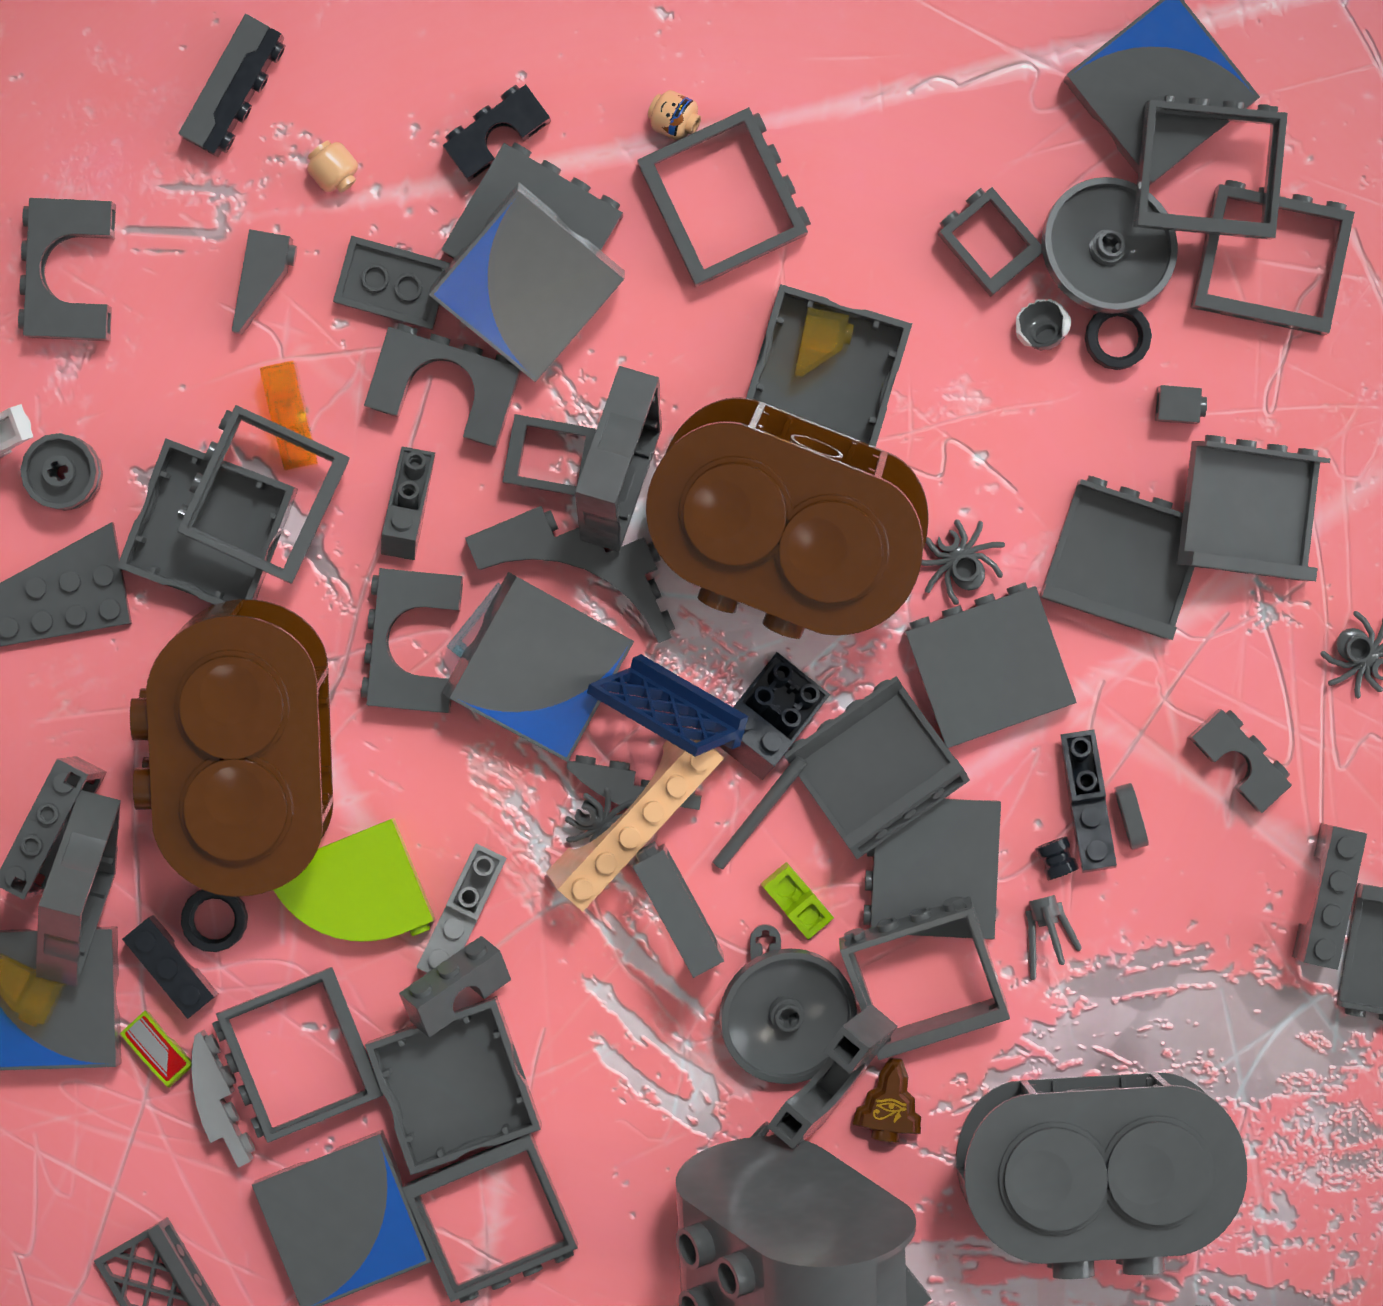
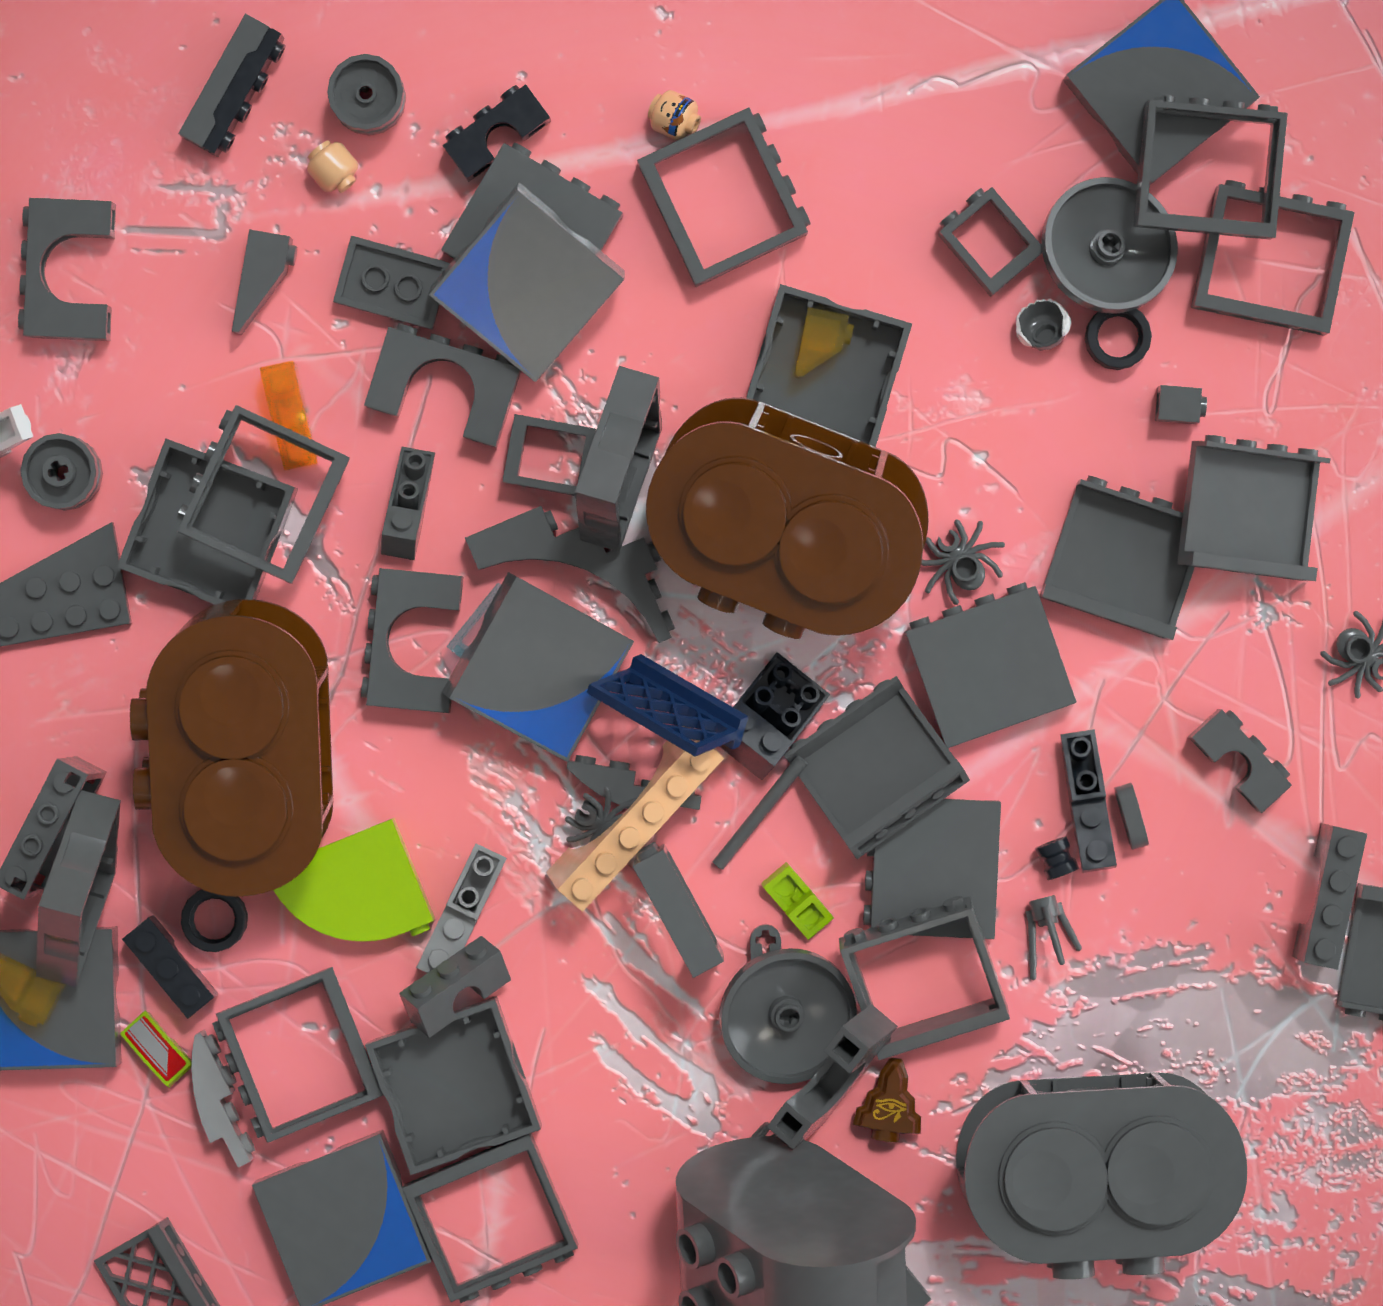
(359, 75): none -> dark grey wheel

